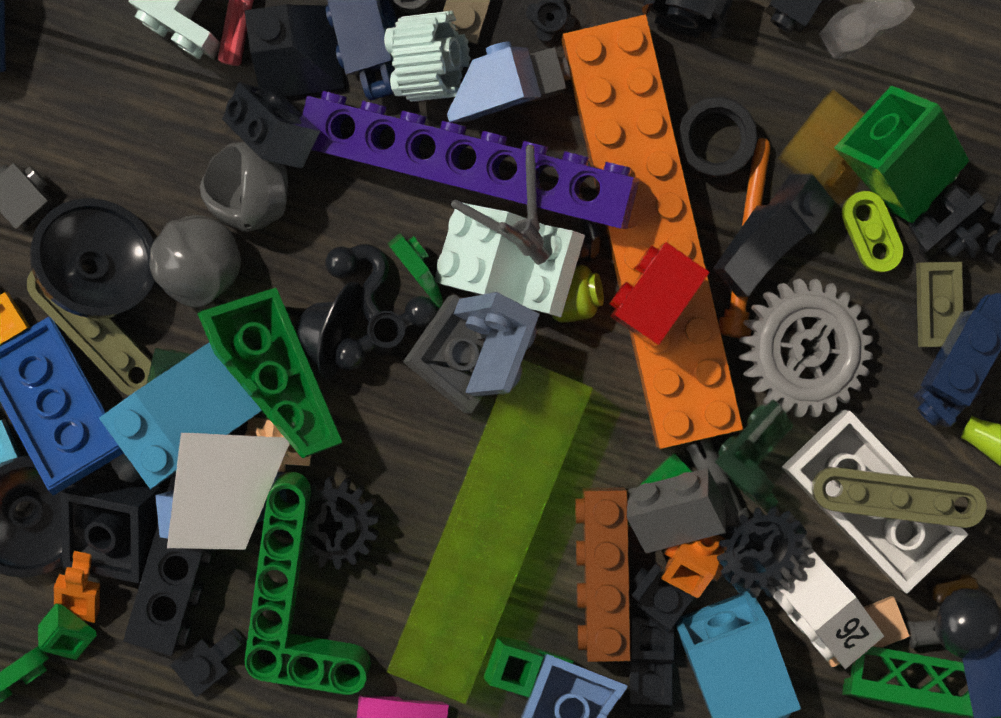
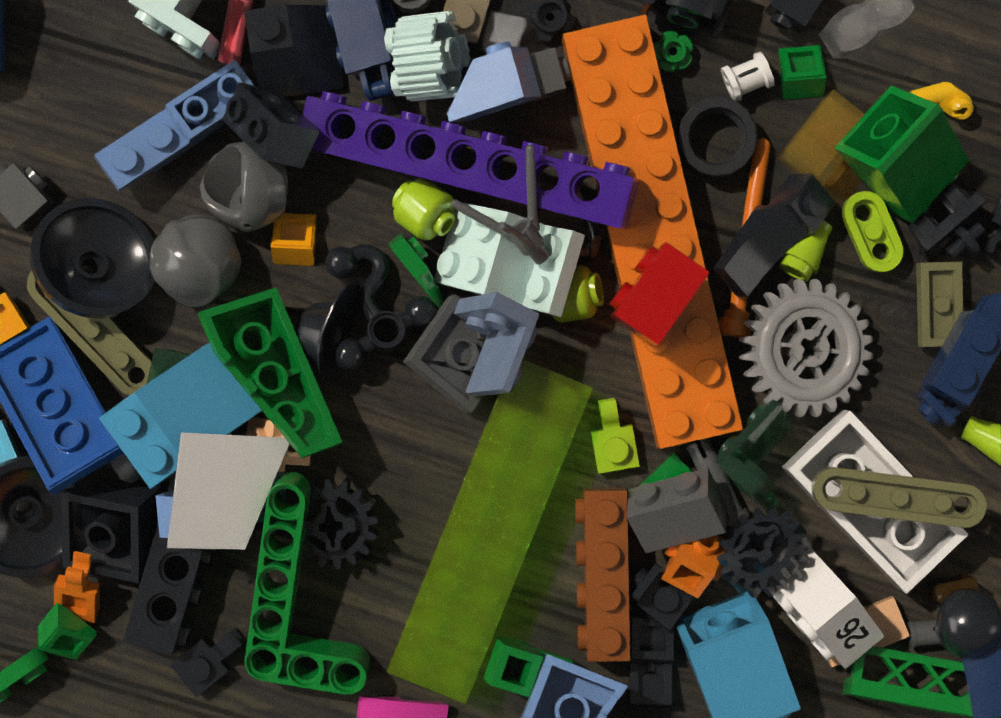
(173, 130): none -> medium blue slope
(294, 239): none -> light orange slope
(423, 209): none -> lime head
(501, 28): none -> clear smoke slope
(614, 444): none -> lime plate
(669, 62): none -> green plate
(747, 76): none -> white bush
(801, 72): none -> green slope
(806, 254): none -> lime cone
(949, 97): none -> yellow arm

